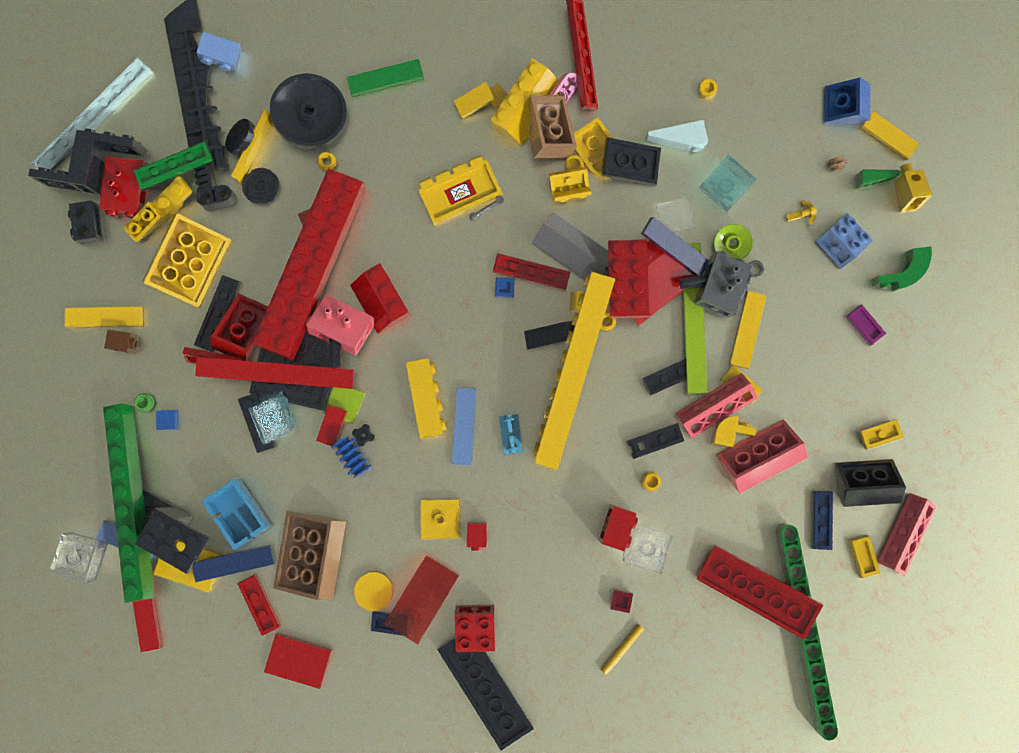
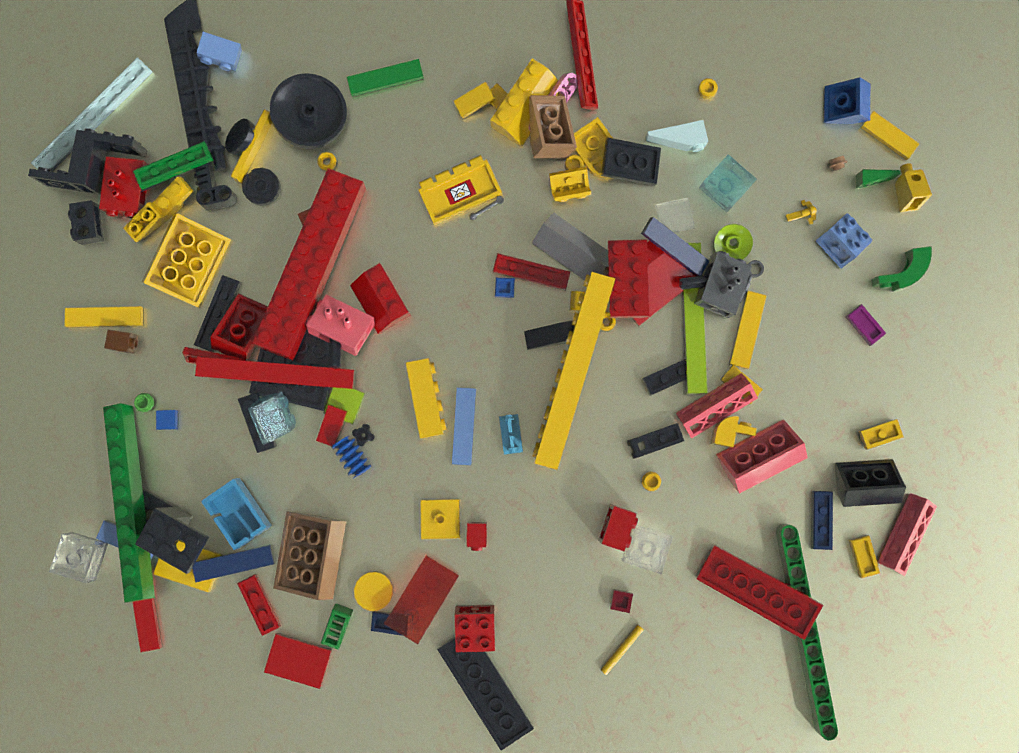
(340, 614): none -> green slope

